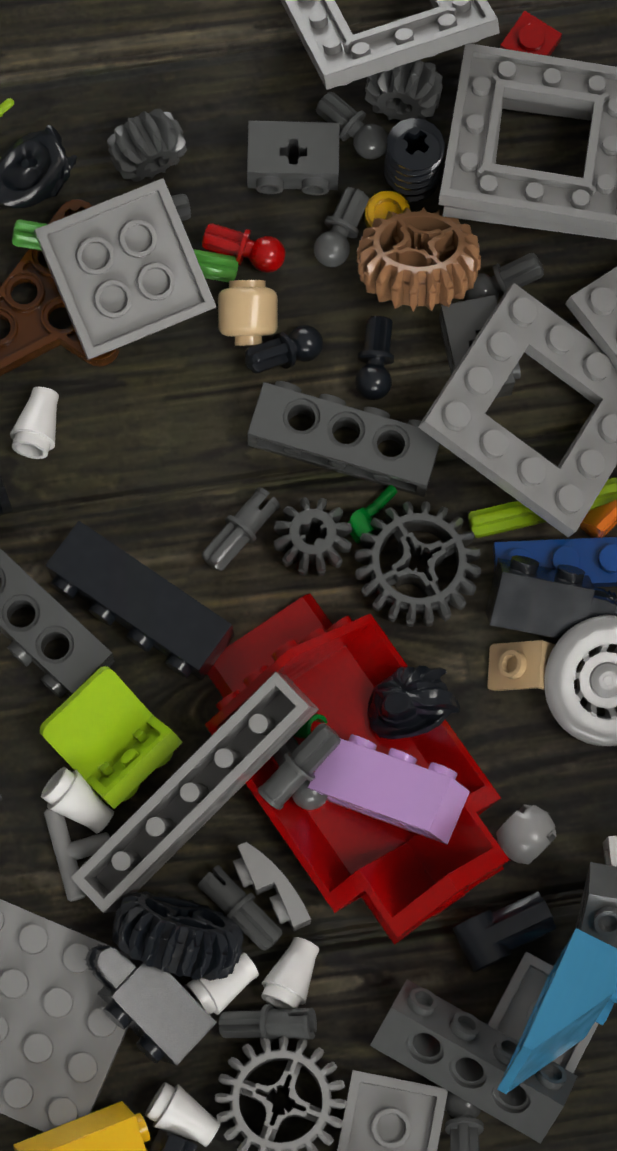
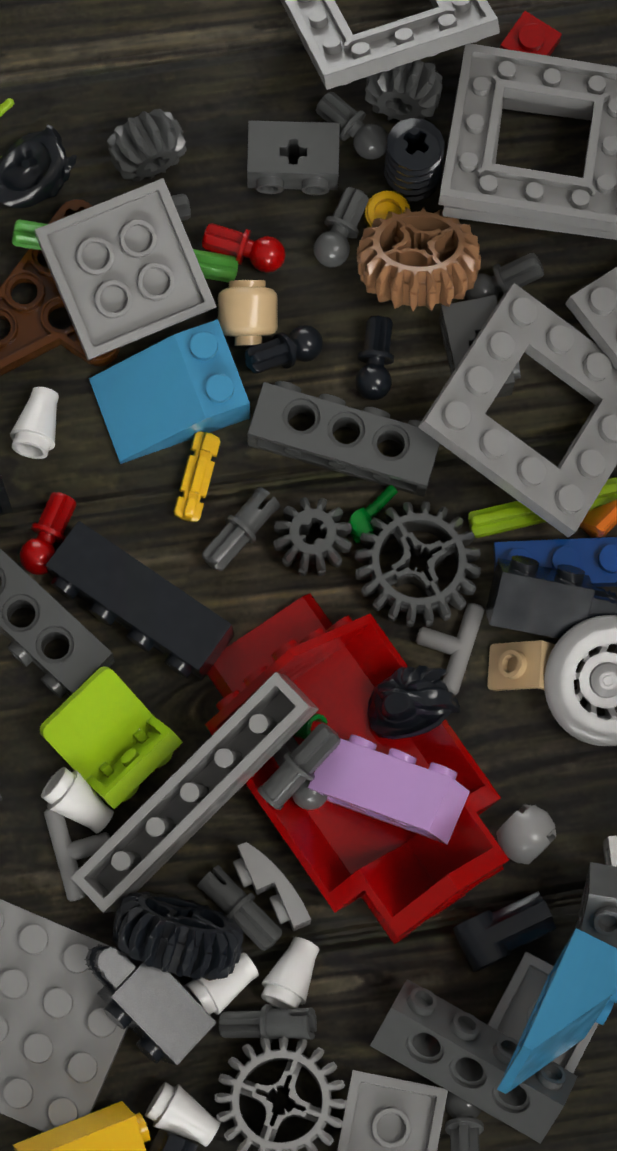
(50, 529): none -> red axle
(171, 392): none -> dark azure slope
(197, 476): none -> yellow axle
(458, 647): none -> light grey piece

